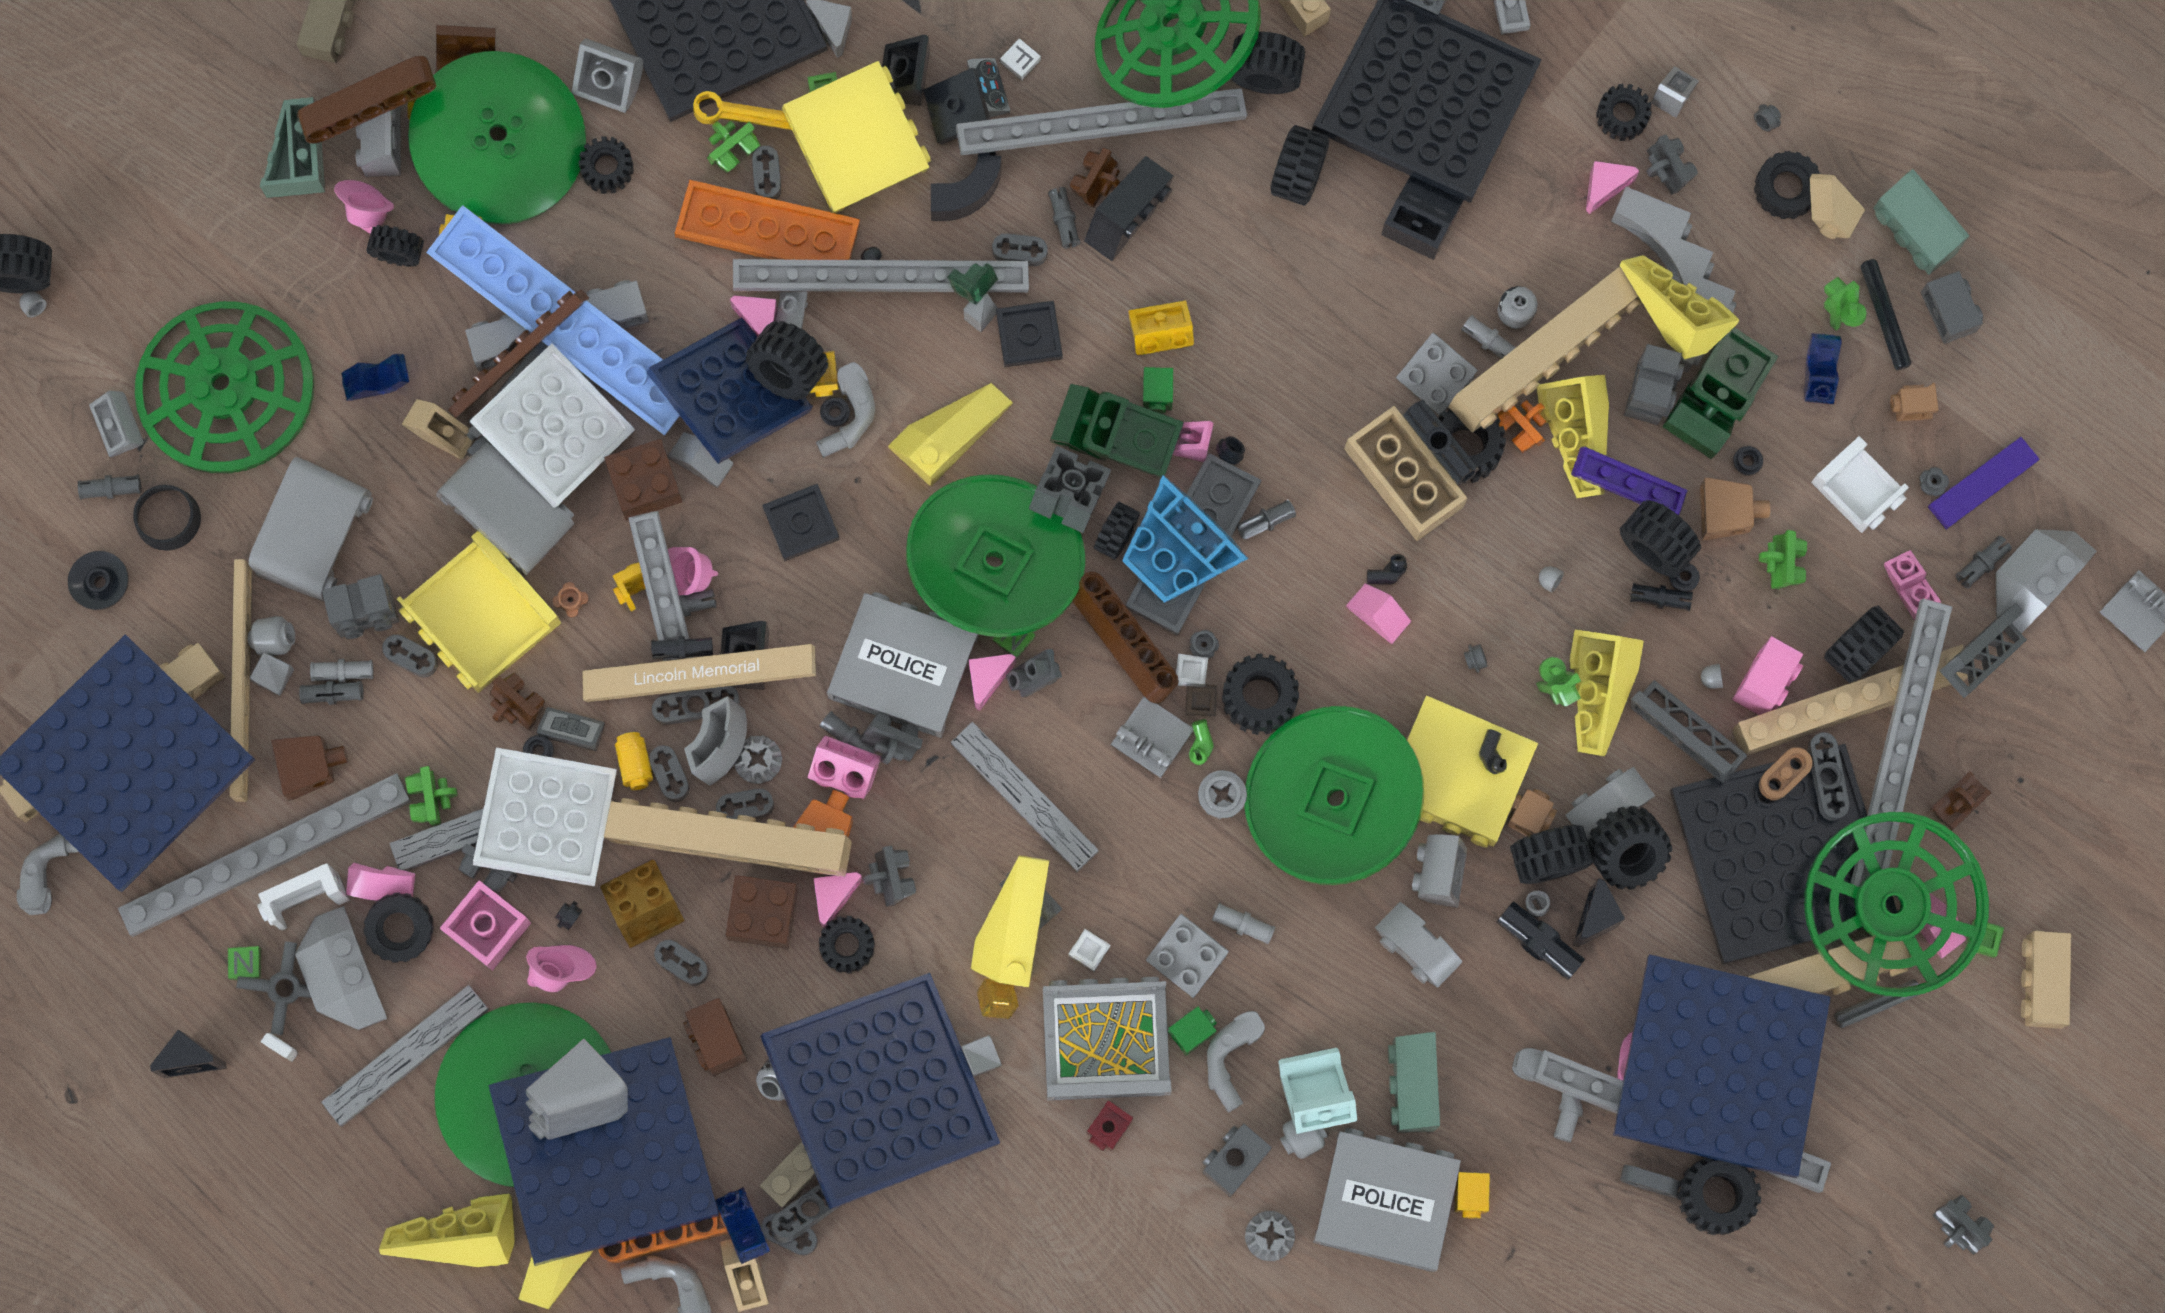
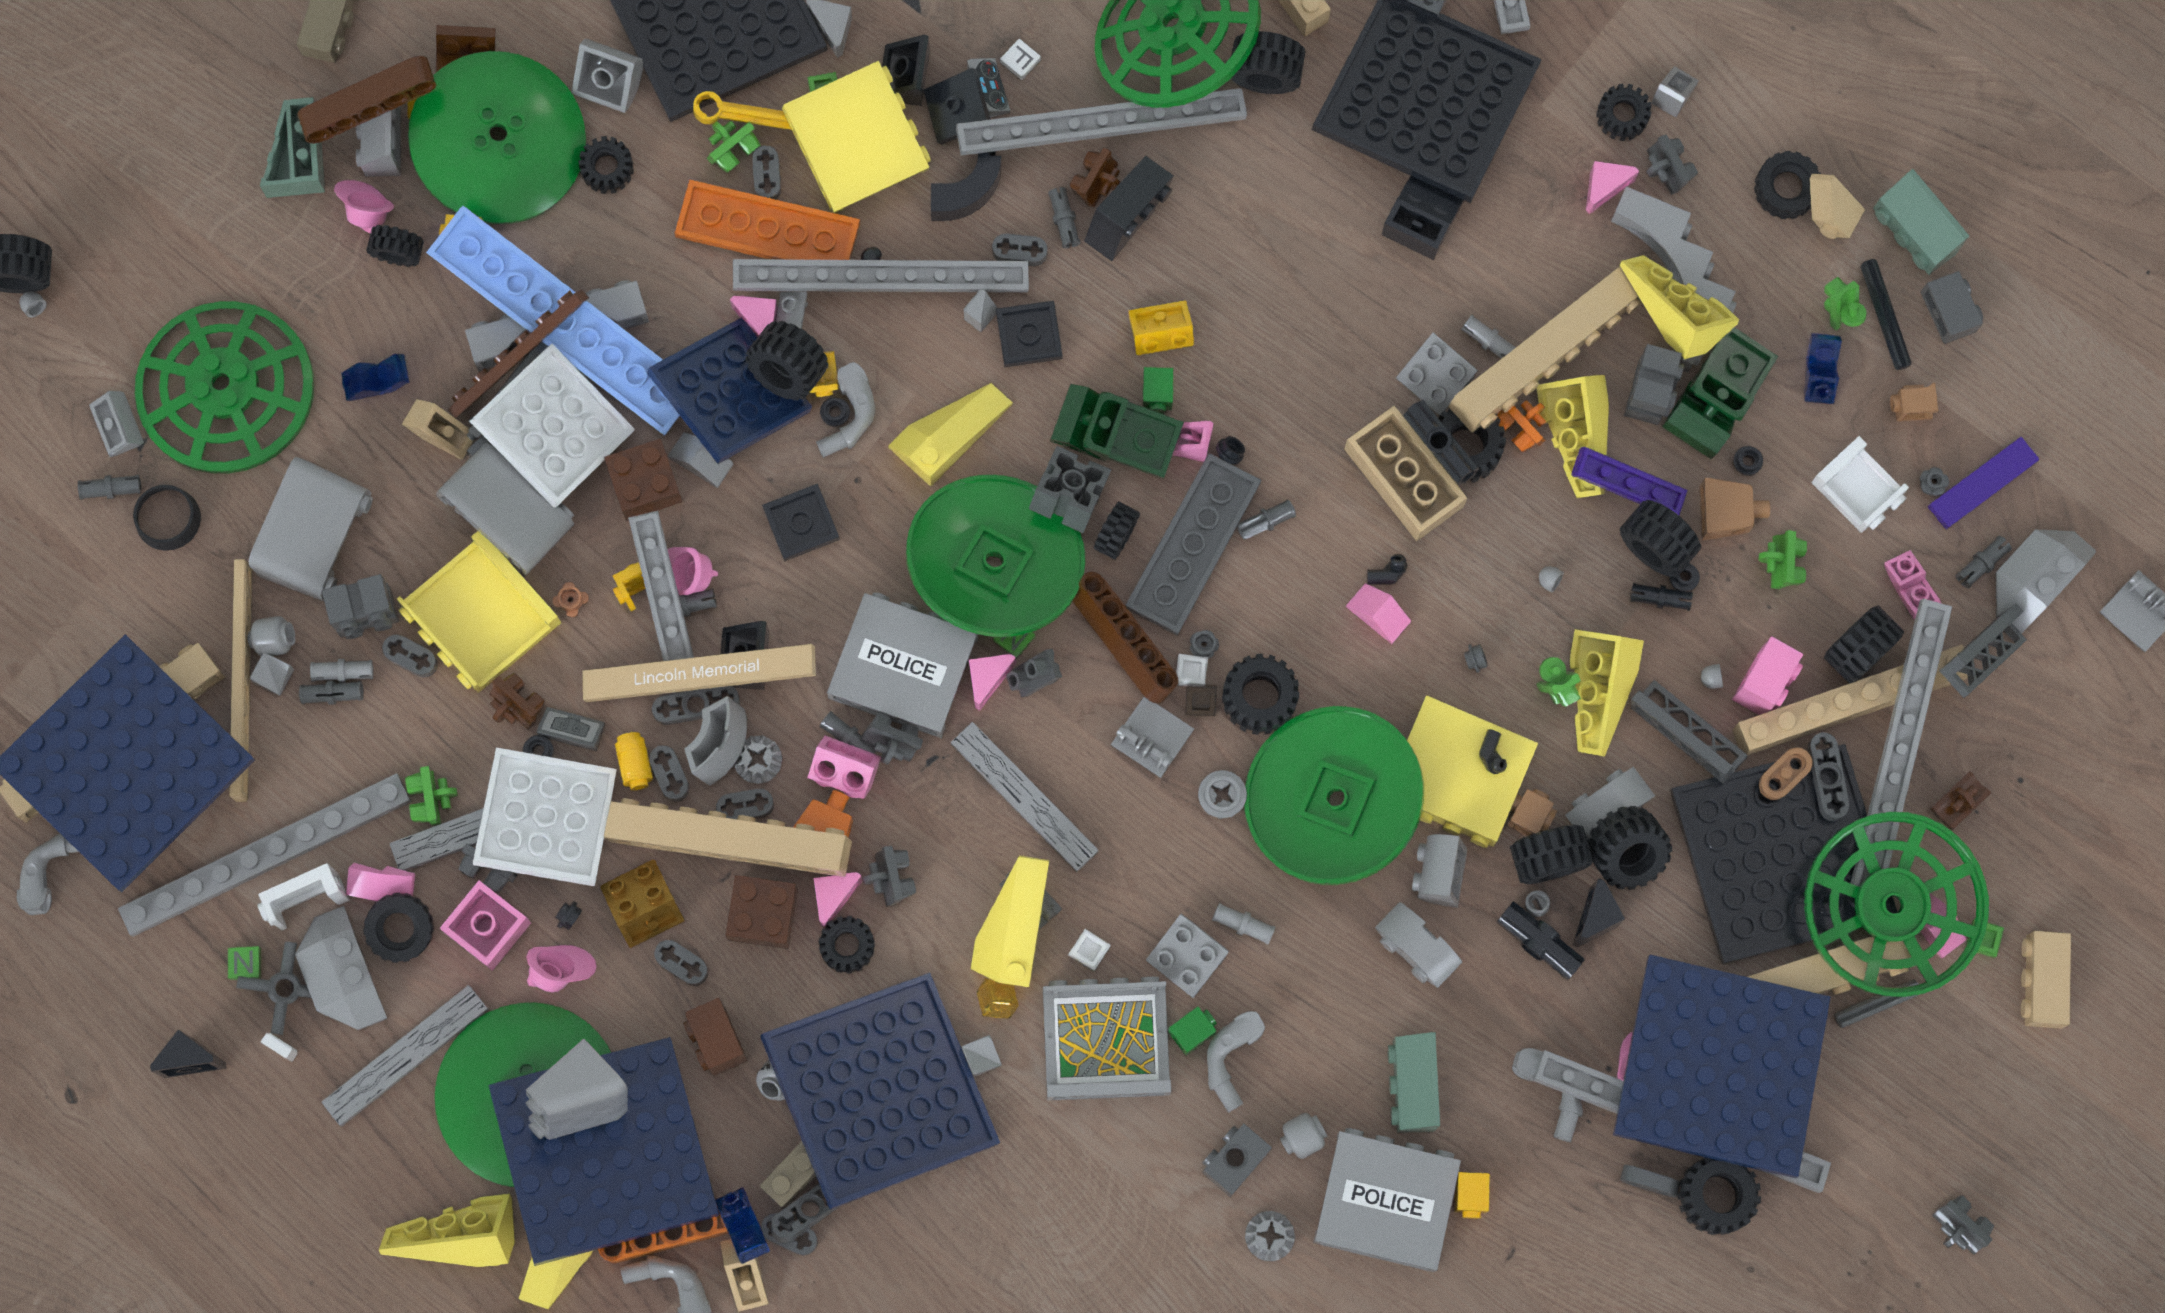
(86, 573): black dish -> none
(305, 764): reddish brown torso -> none
(682, 648): black pin -> none
(974, 283): clear green panel -> none
(1112, 1114): dark red brick -> none
(1179, 545): dark azure wedge -> none
(1203, 743): bright green arm -> none
(1299, 165): black tyre -> none
(1317, 1090): light aqua panel -> none
(1517, 307): light grey head -> none
(1767, 117): dark grey plate -> none

